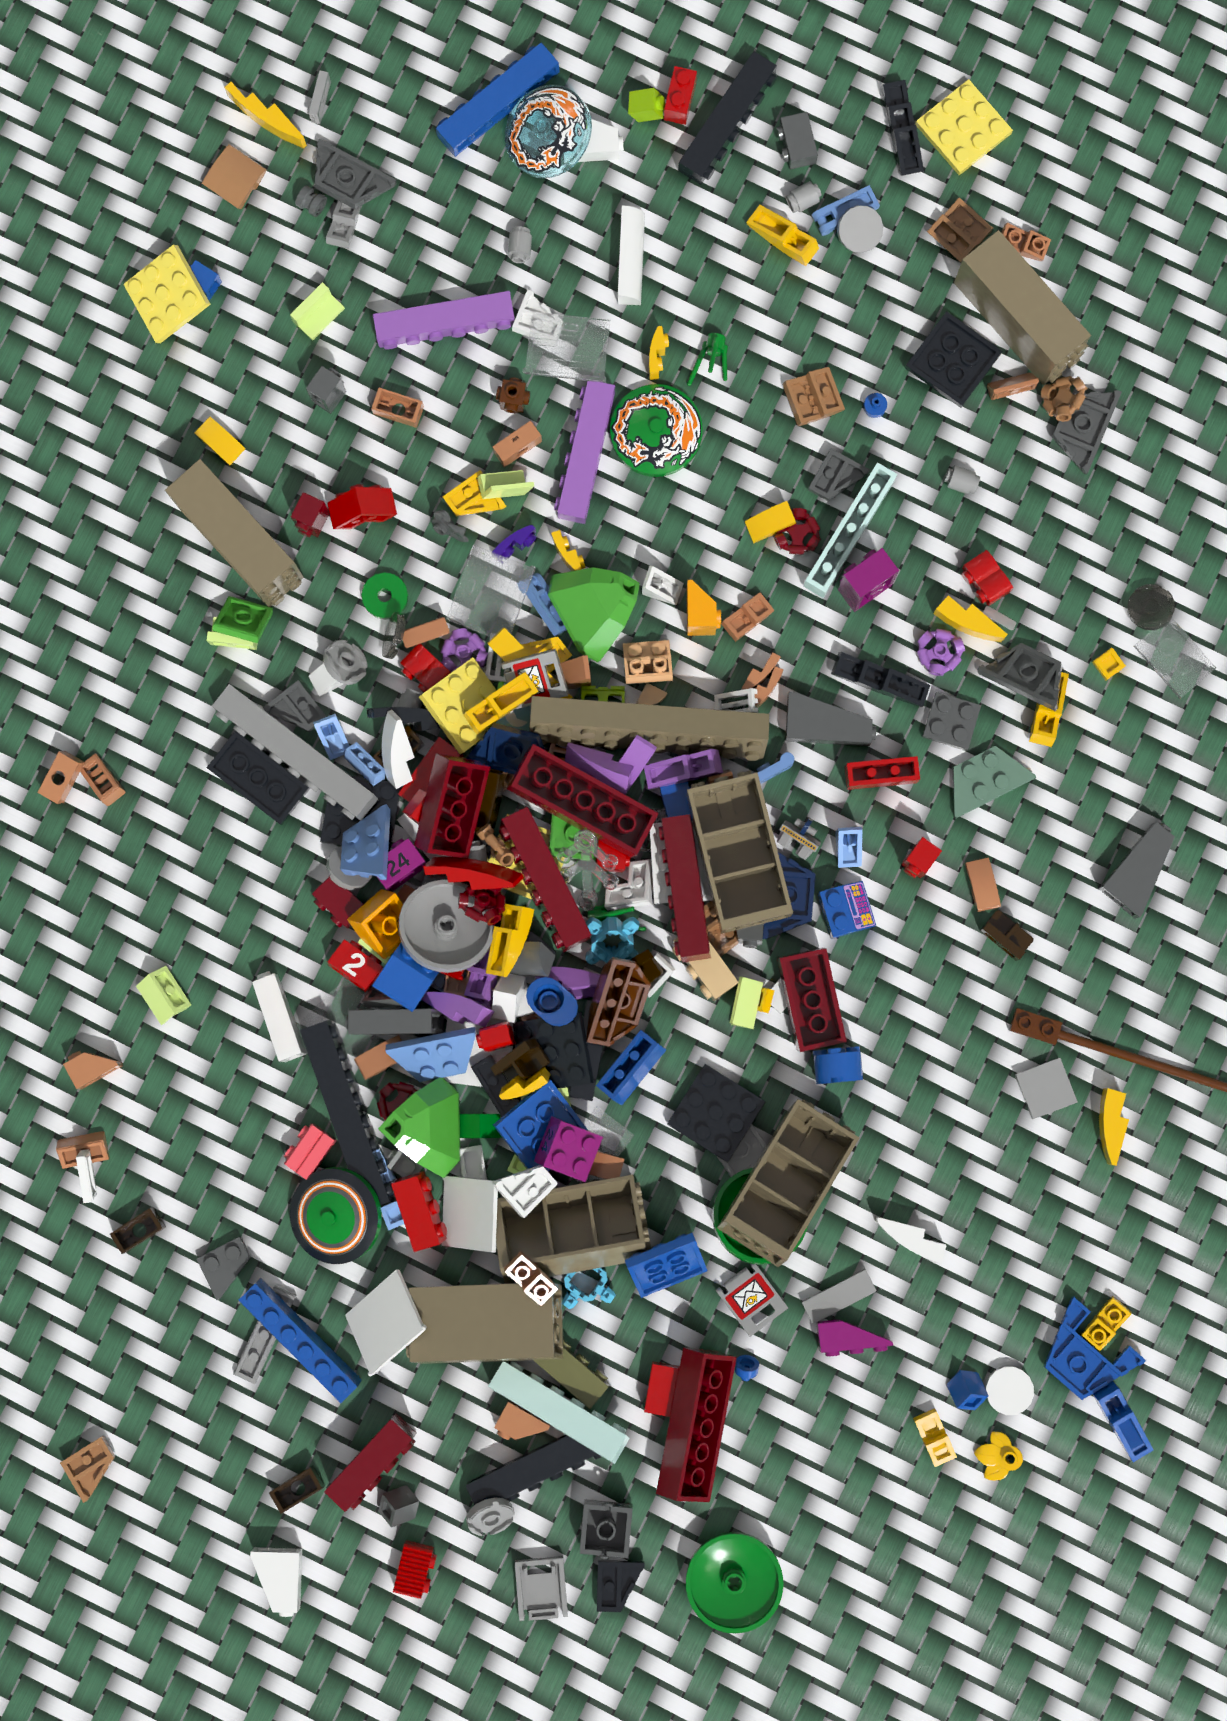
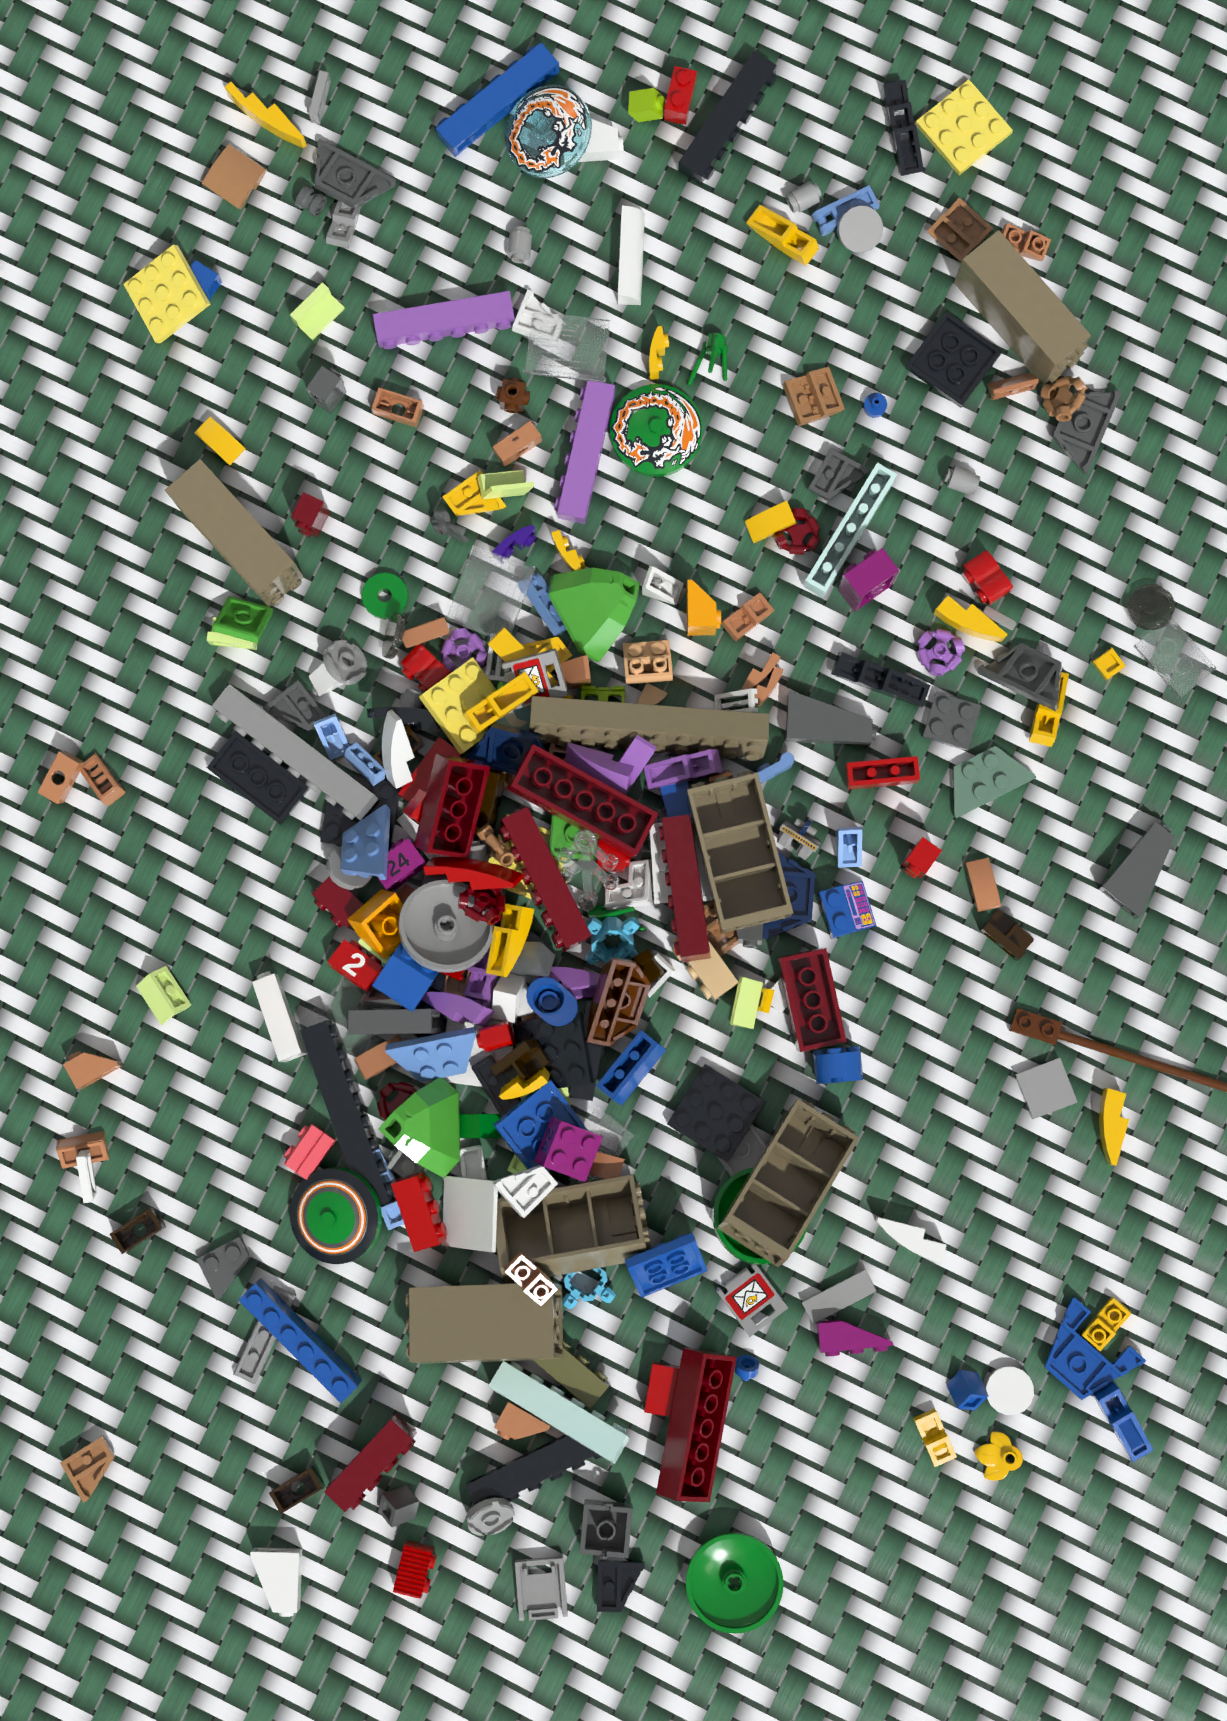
(361, 505): red brick -> none
(385, 1322): white piece -> none
(798, 140): dark grey brick -> none

